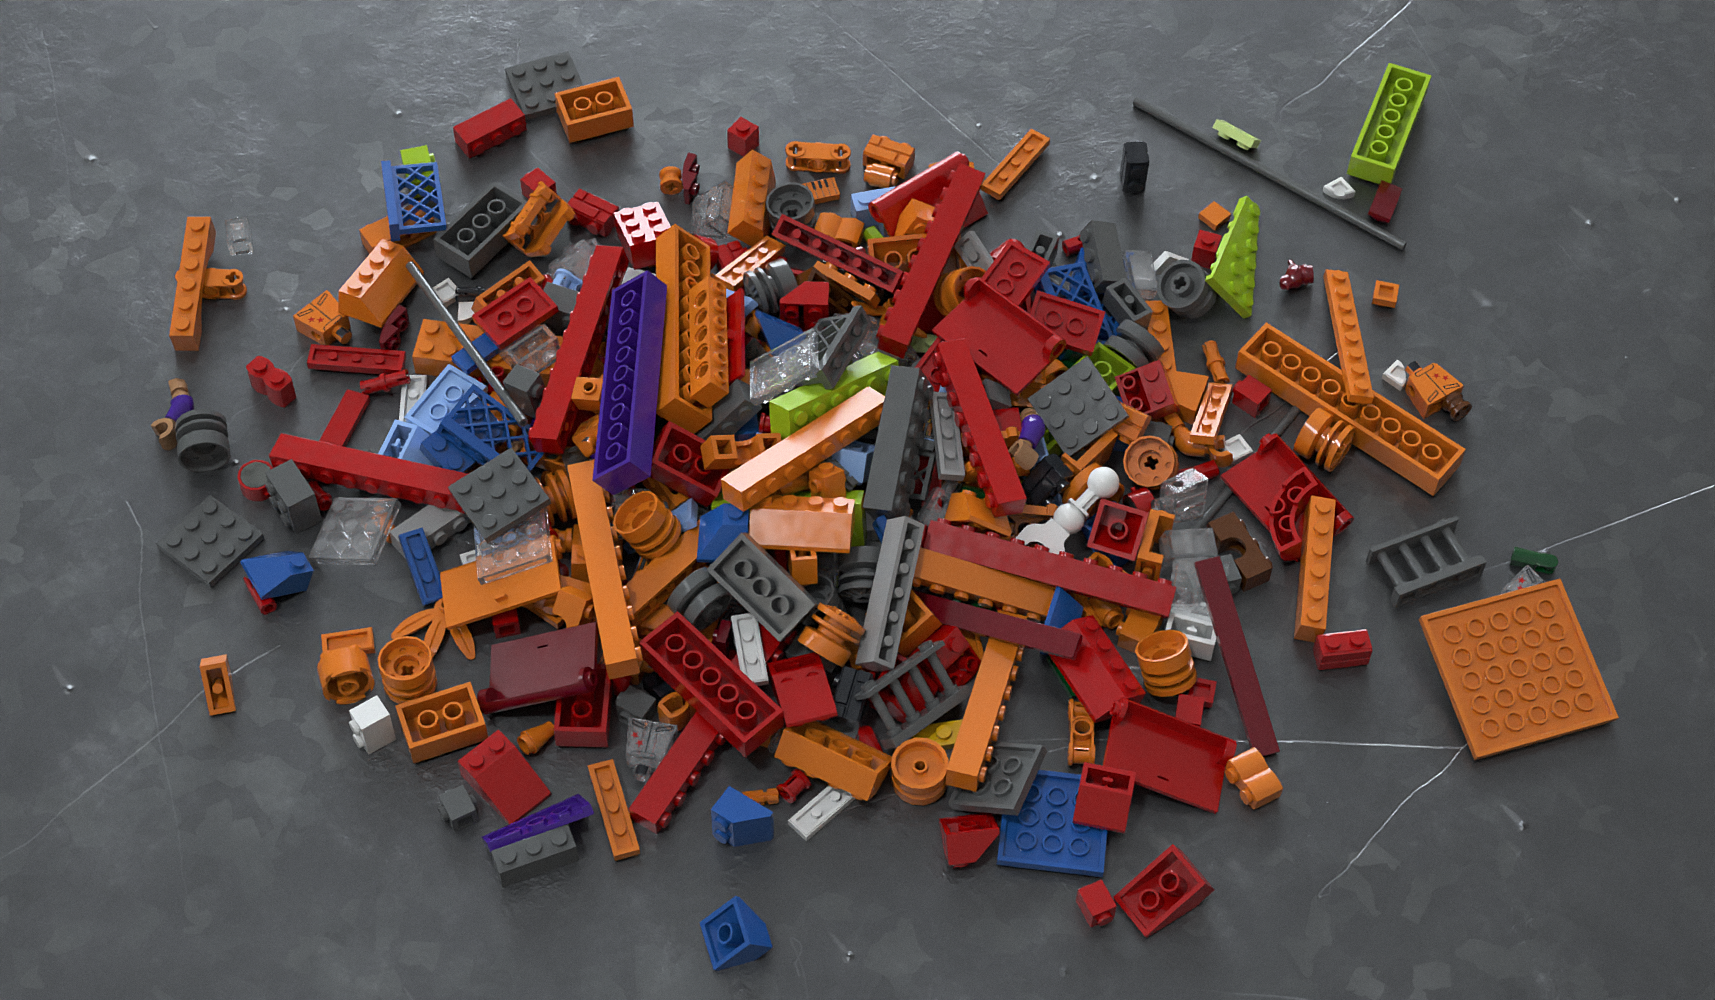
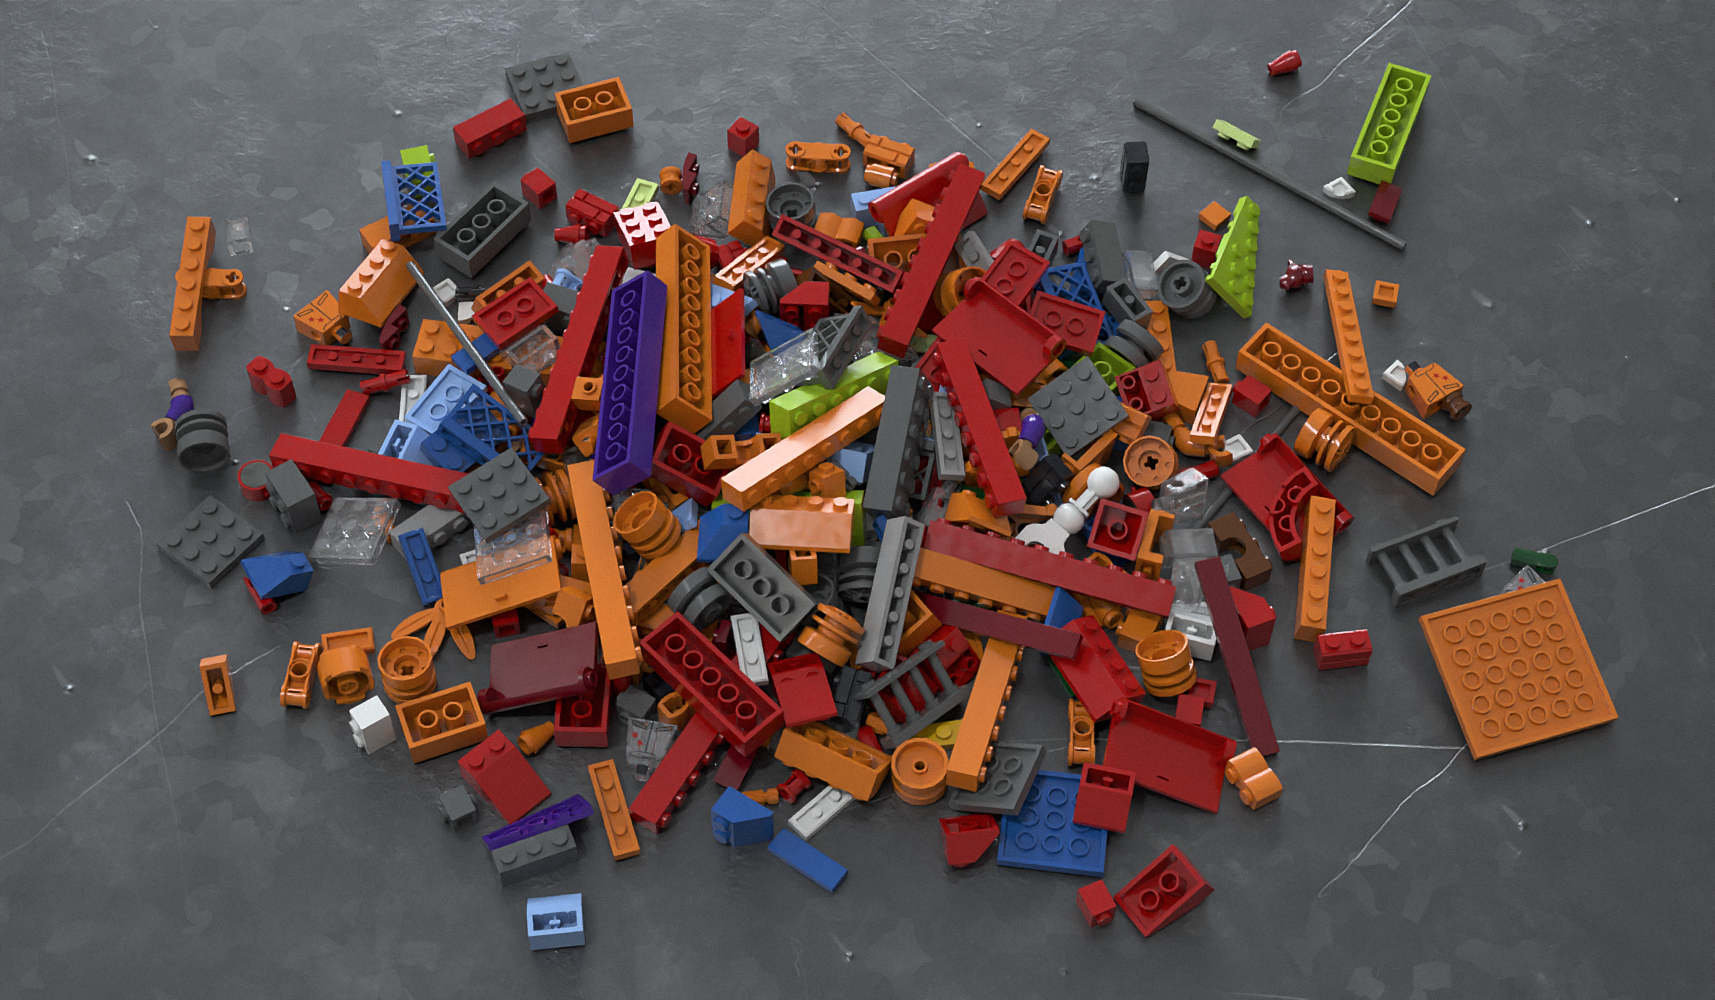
(297, 688): none -> orange piece
(547, 224): orange piece -> none
(555, 921): none -> light blue slope
(572, 234): none -> red cone
(641, 193): none -> yellowish green plate
(708, 342): orange brick -> none
(734, 768): none -> dark red slope
(734, 935): blue slope -> none
(807, 860): none -> blue tile
(824, 190): orange tile -> none
(854, 129): none -> orange pin
(877, 724): none -> orange plate
(1042, 194): none -> orange piece
(1255, 617): none -> red slope
(1285, 63): none -> red cone

